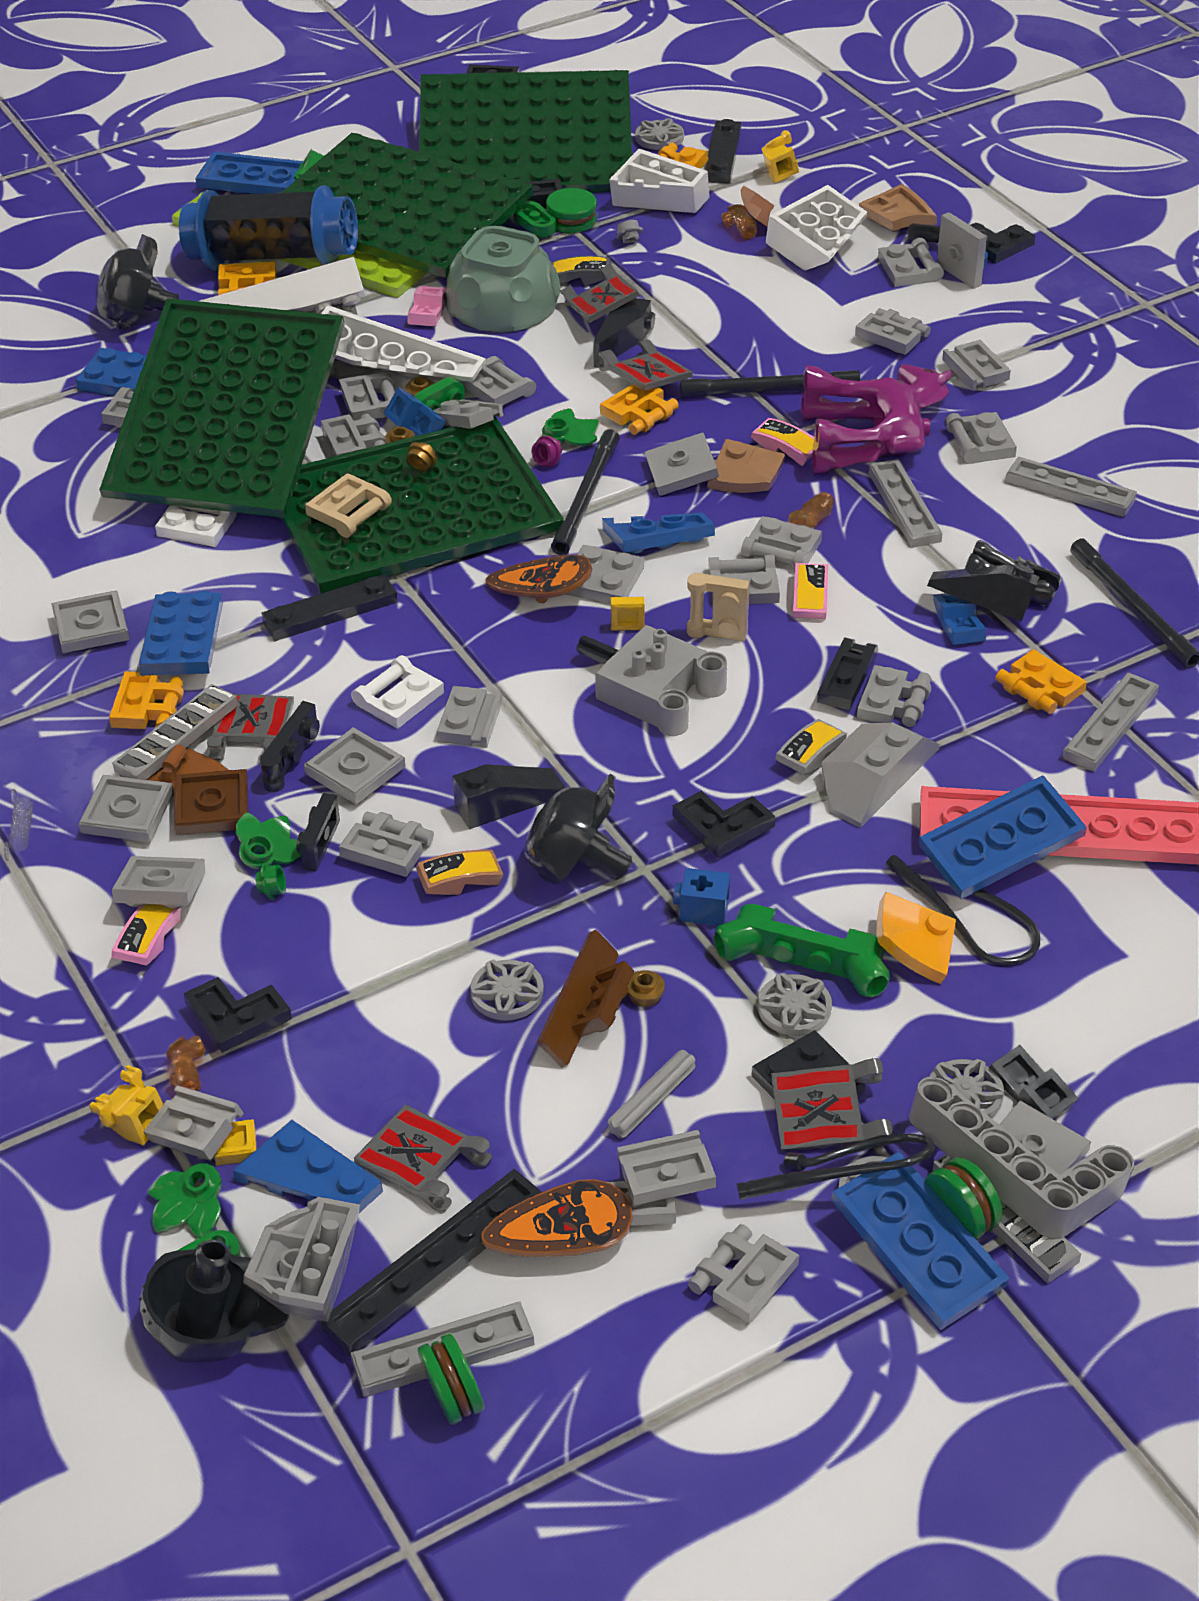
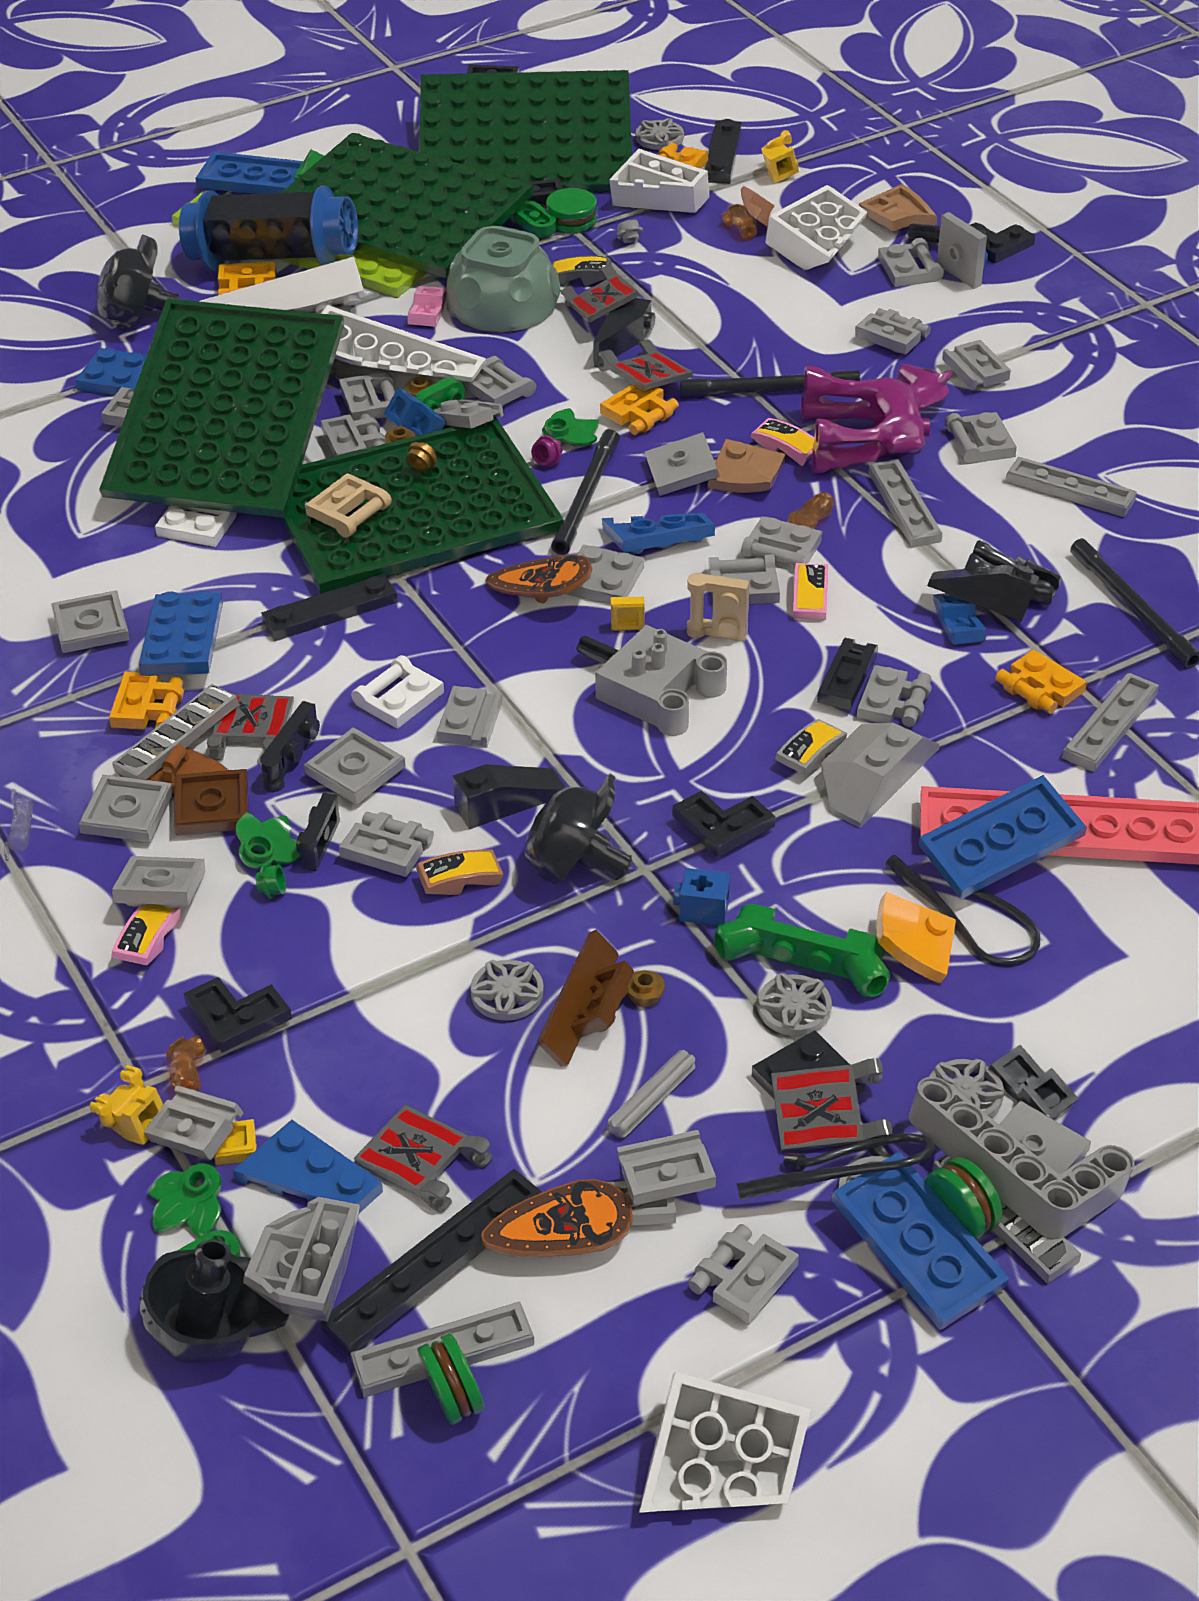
(722, 1448): none -> white wedge

